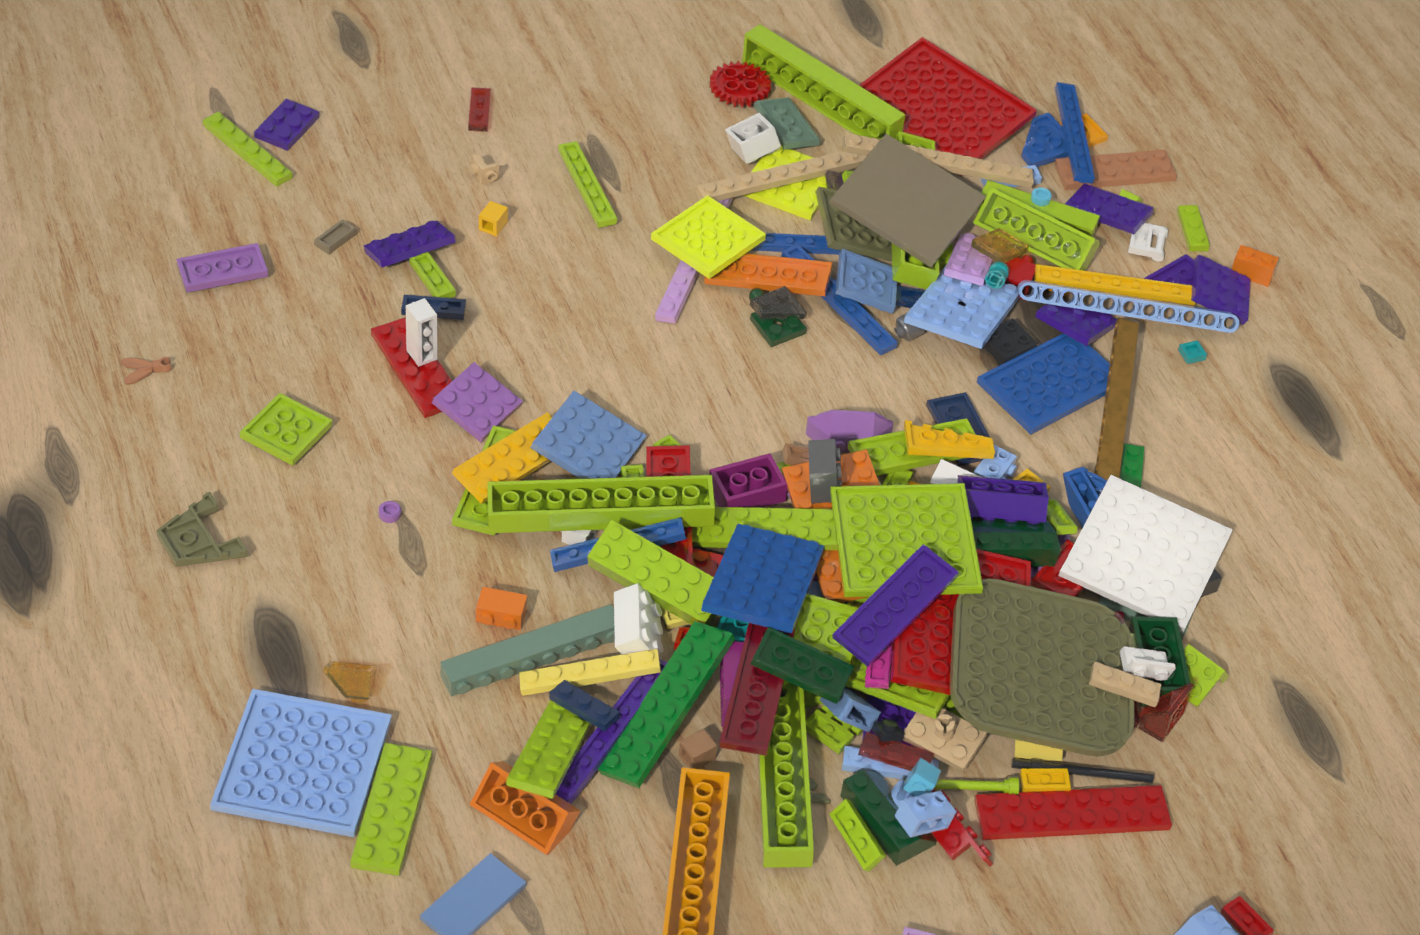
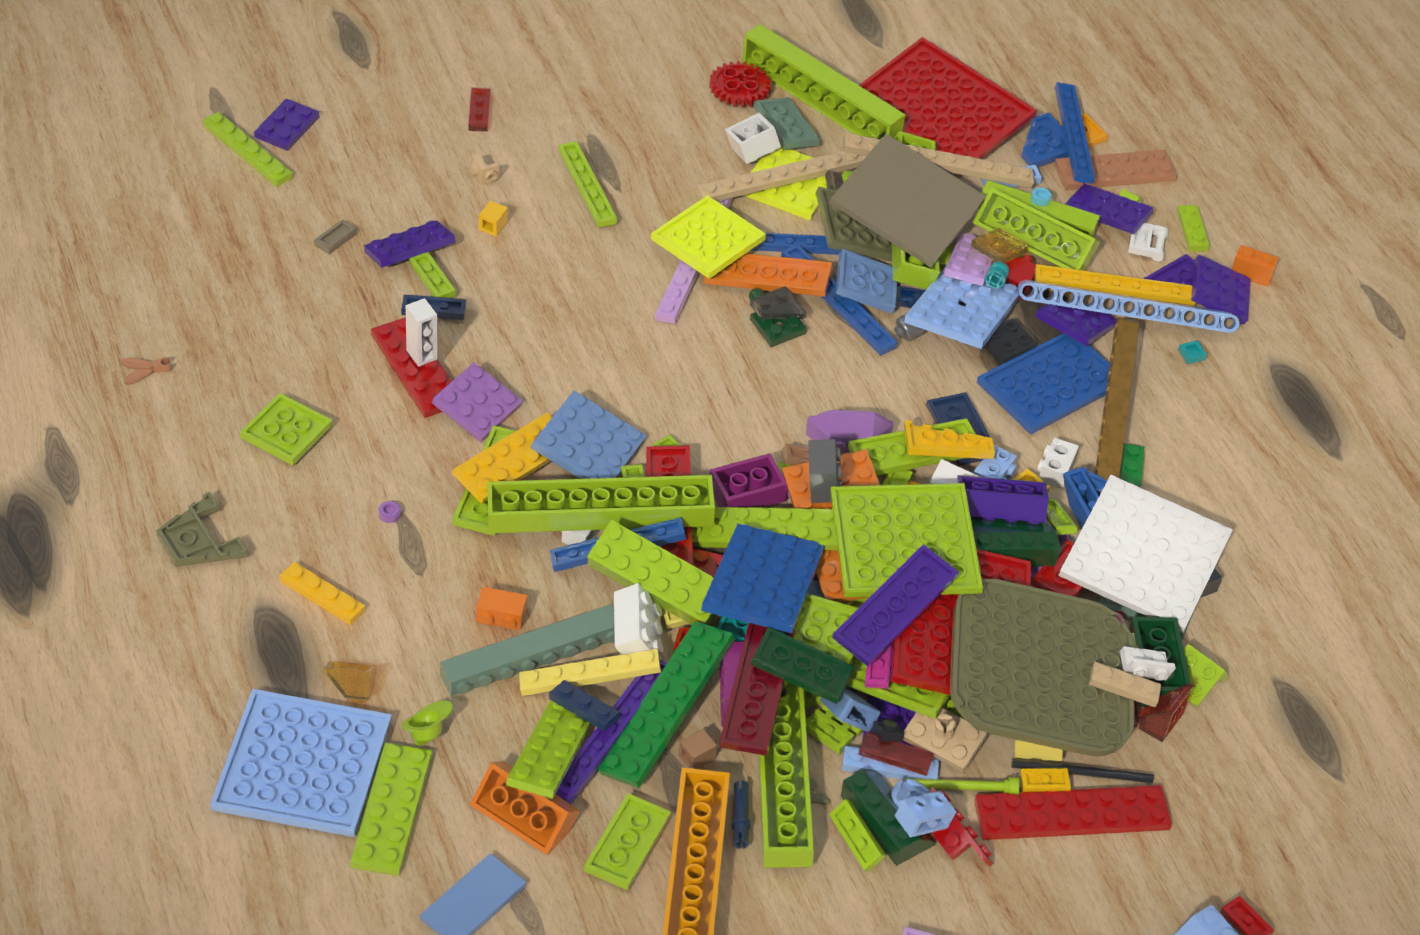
(222, 267): medium lavender plate -> none
(322, 593): none -> yellow plate
(427, 722): none -> lime piece
(627, 841): none -> lime plate
(741, 823): none -> dark blue pin
(921, 778): medium azure brick -> none
(1059, 459): none -> white brick

